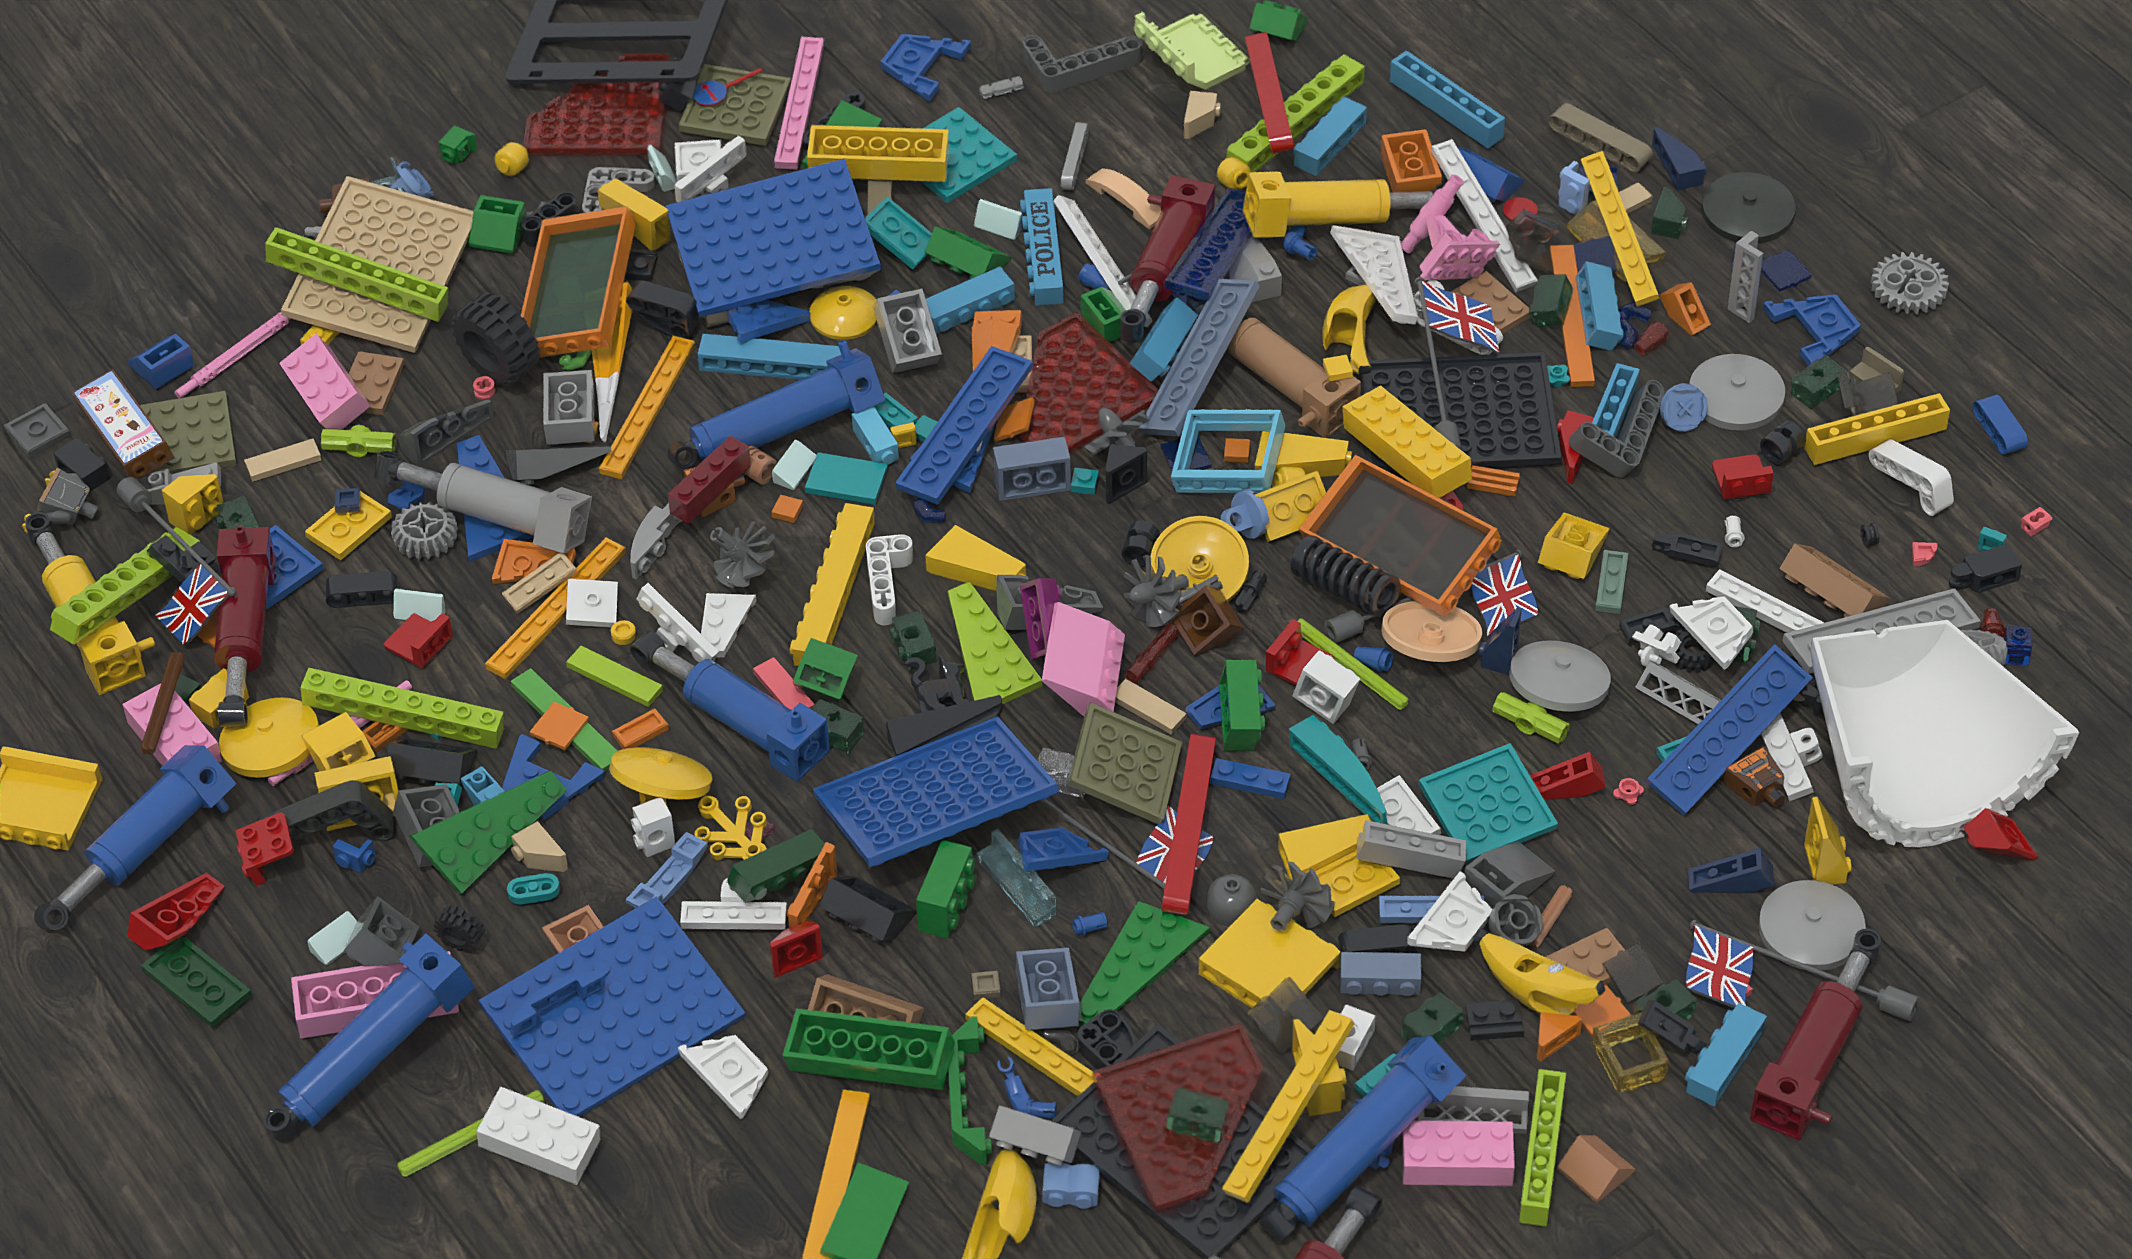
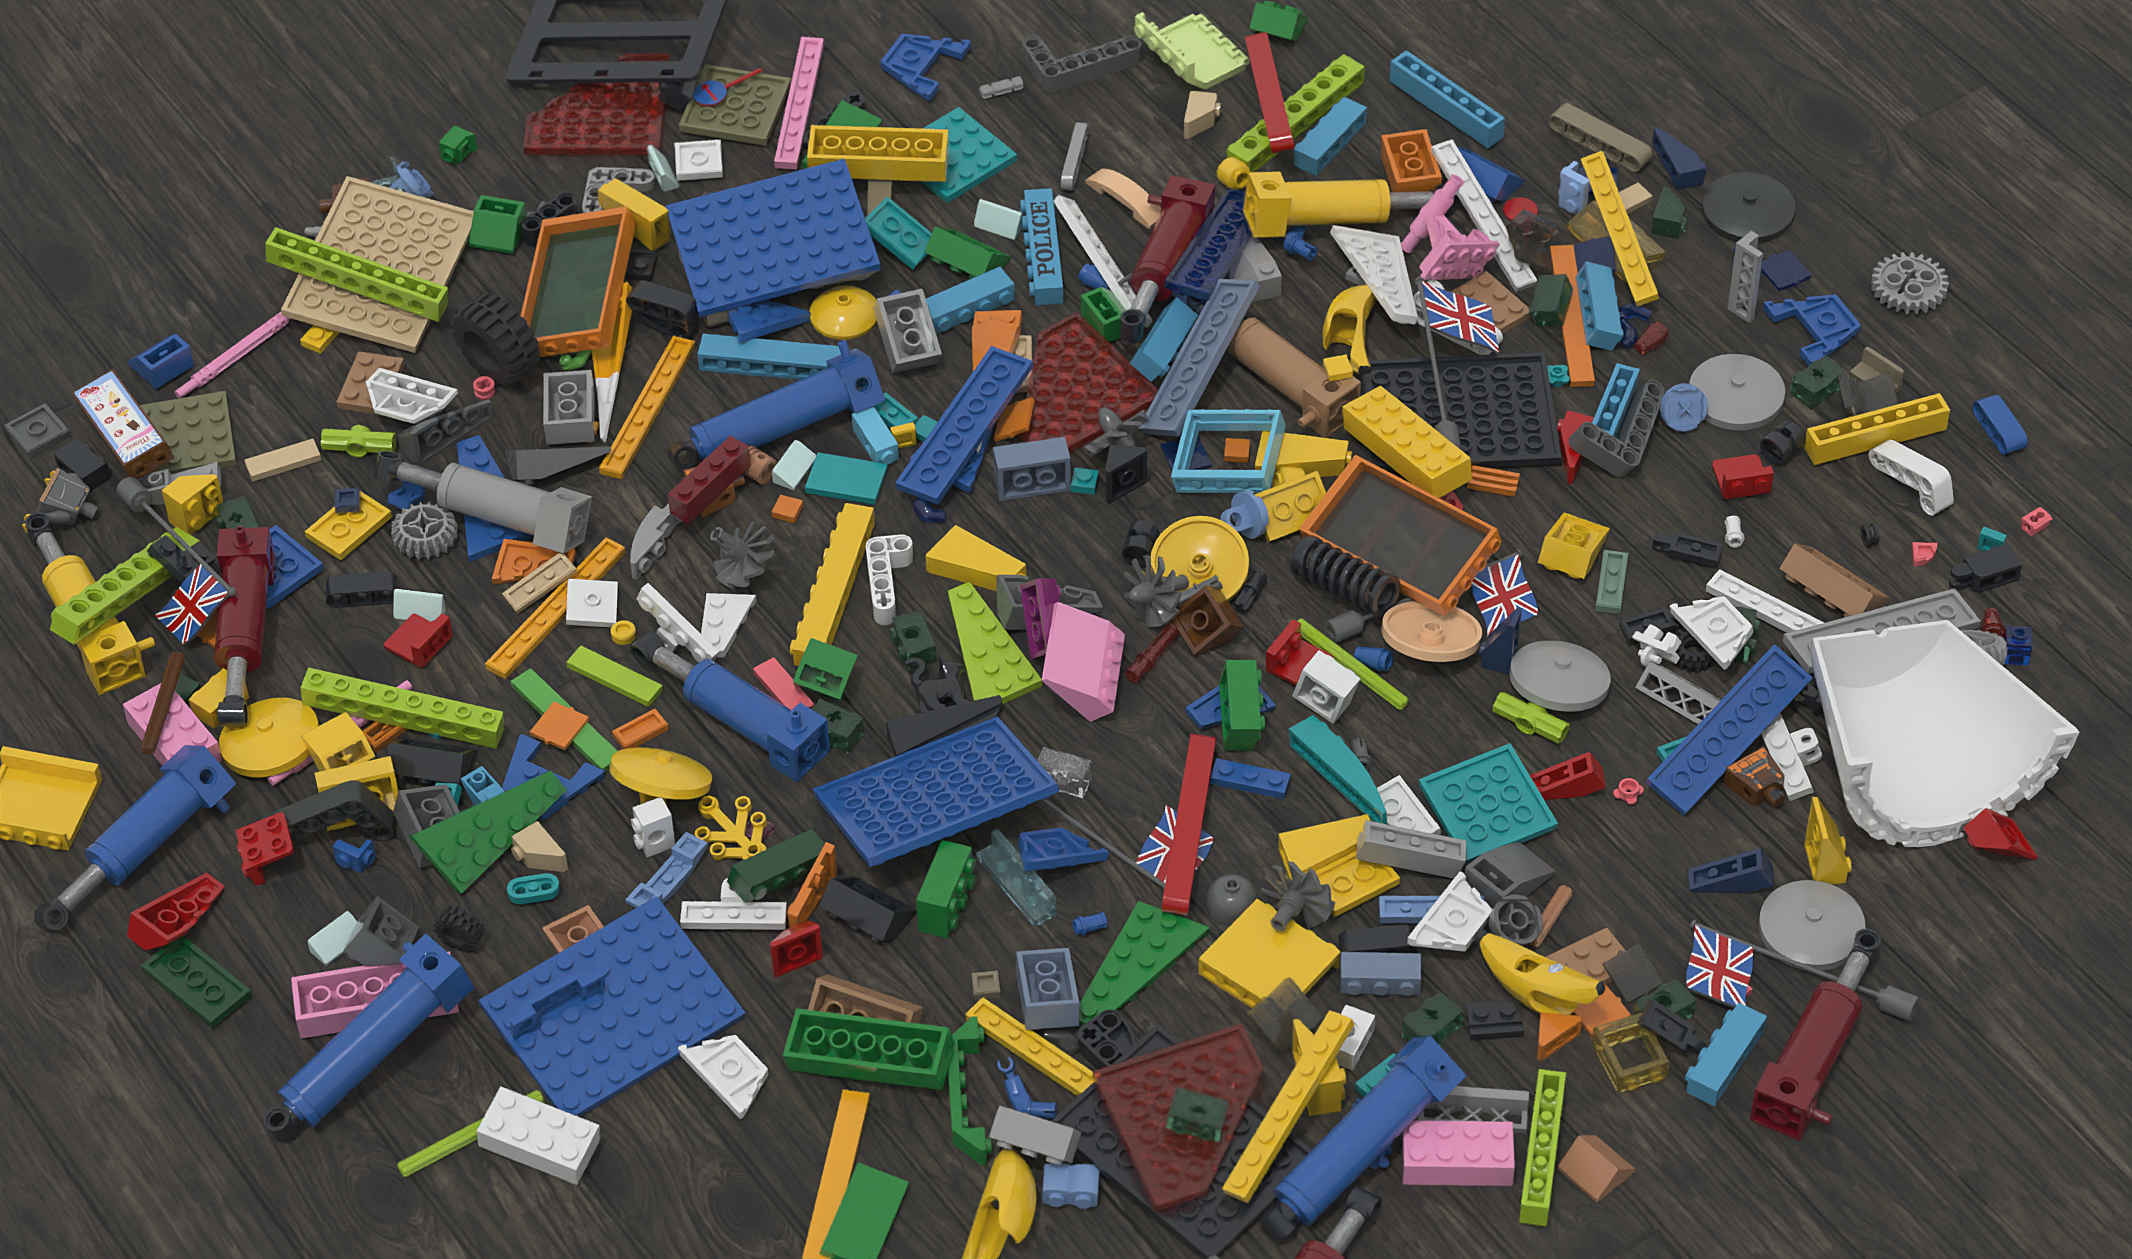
(324, 384): bright pink brick -> none
(407, 396): none -> white wedge
(511, 159): yellow head -> none
(710, 173): white plate -> none
(1124, 763): olive plate -> none
(1149, 707): tan tile -> none
(1685, 308): orange slope -> none

